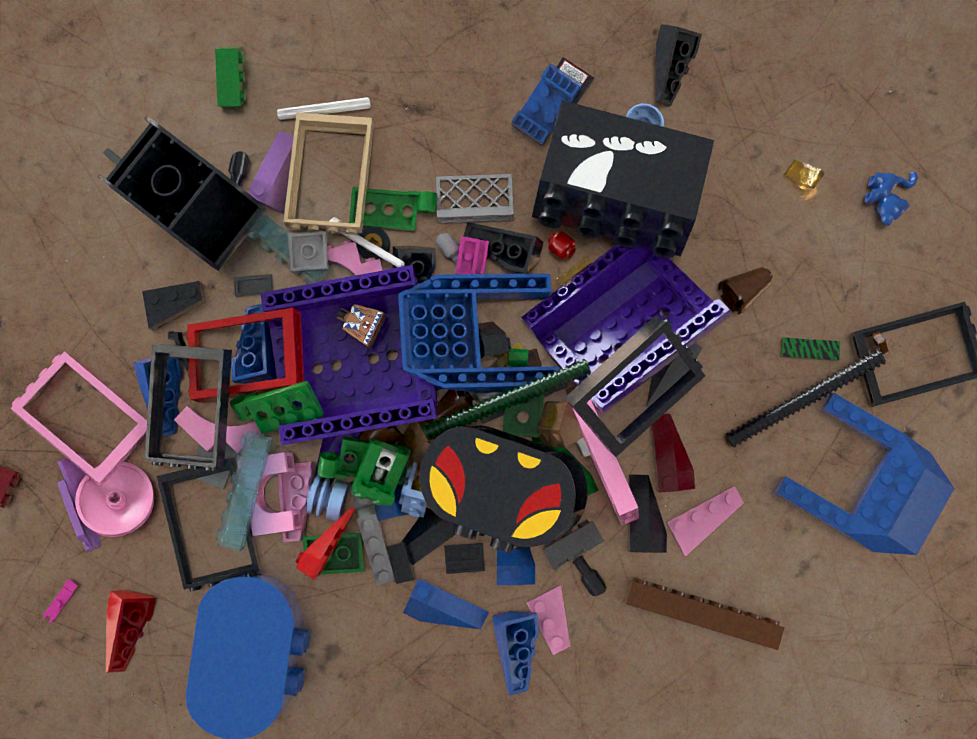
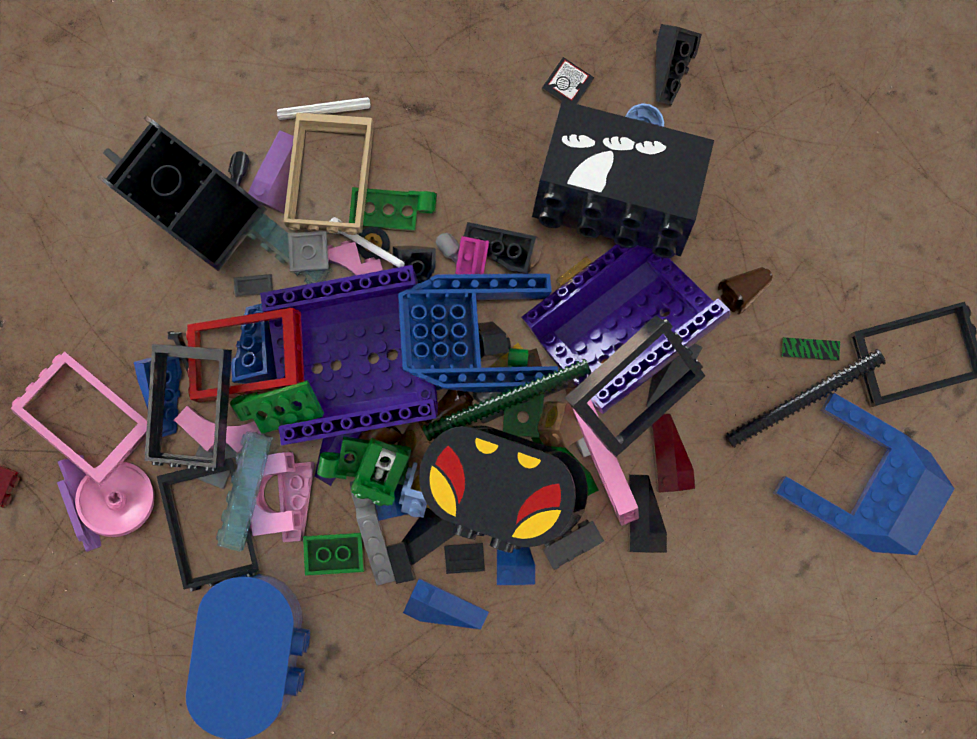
(60, 600): dark pink piece -> none
(125, 621): red wedge -> none
(170, 302): black wedge -> none
(230, 76): green wedge -> none
(318, 553): red wedge -> none
(327, 498): light blue wheel -> none
(362, 323): torso -> none
(472, 213): light grey fence -> none
(516, 642): blue wedge -> none
(542, 108): blue plate -> none
(552, 618): bright pink wing -> none
(562, 245): red head -> none
(590, 577): black arm -> none
(699, 522): bright pink wing -> none
(709, 616): reddish brown brick -> none
(804, 175): clear yellow slope -> none
(880, 342): reddish brown tile -> none
(889, 205): blue animal -> none

